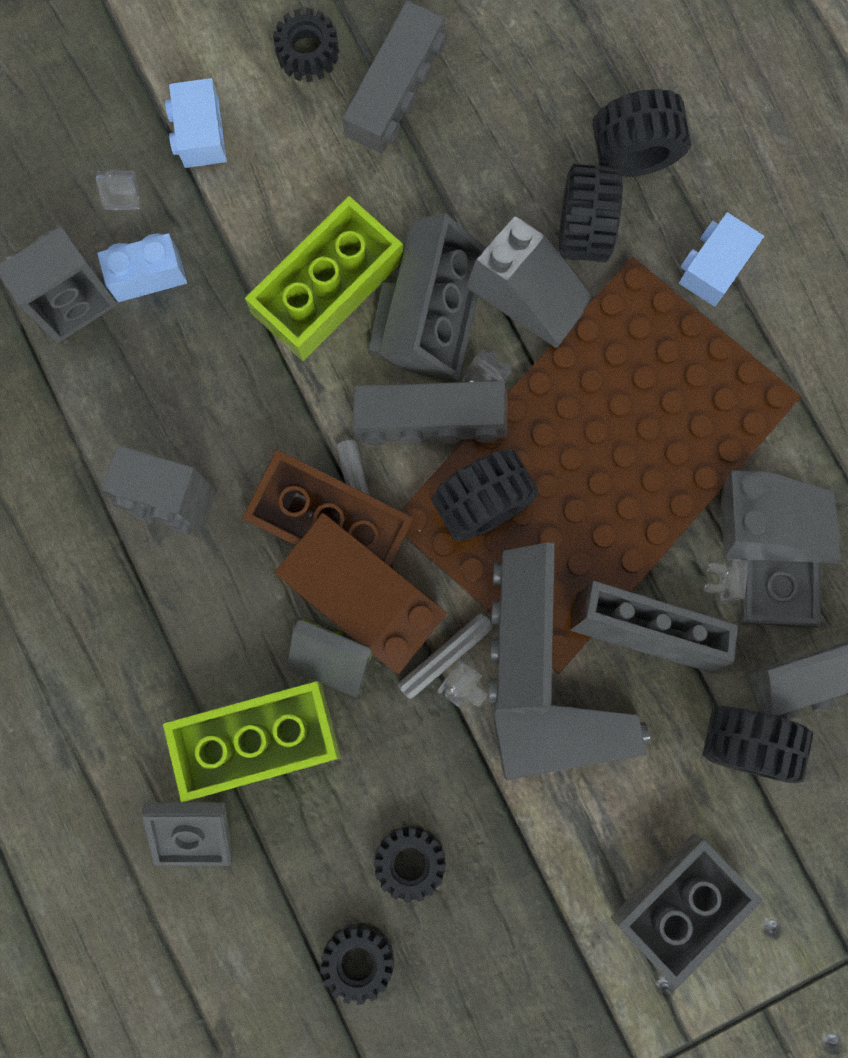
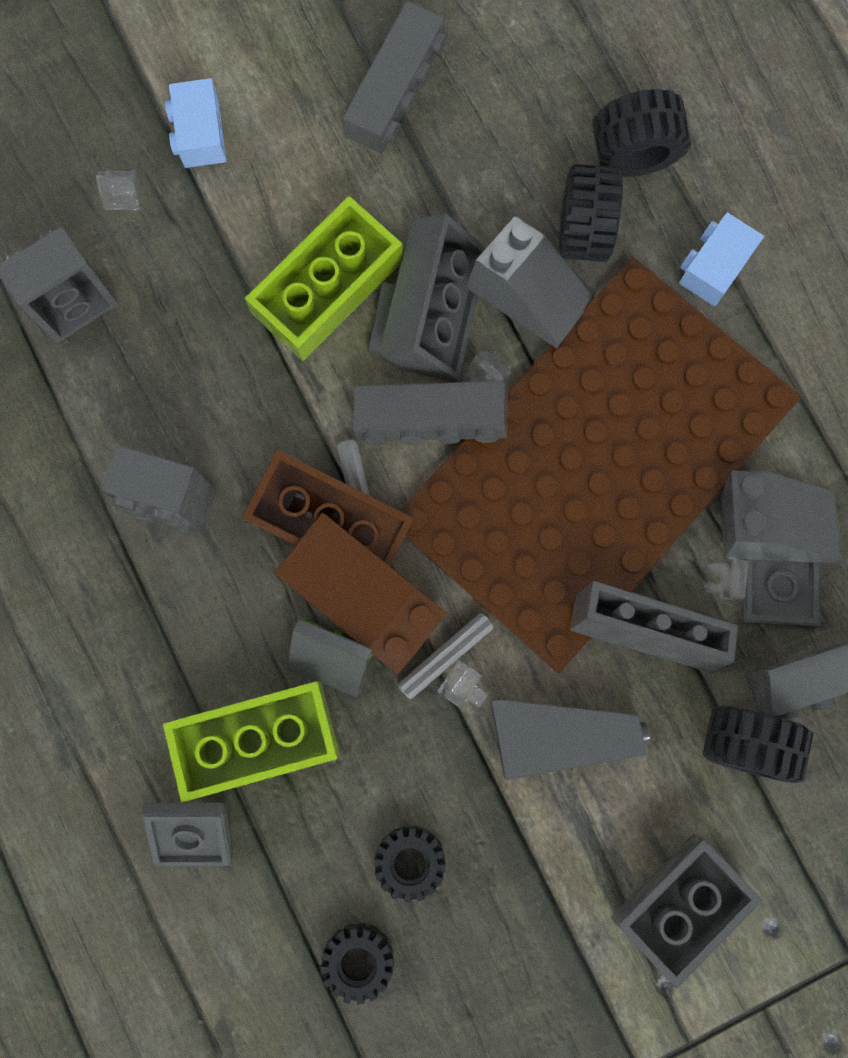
(142, 267): light blue brick -> none
(302, 27): black tyre -> none
(484, 494): black tyre -> none
(524, 630): dark grey slope -> none

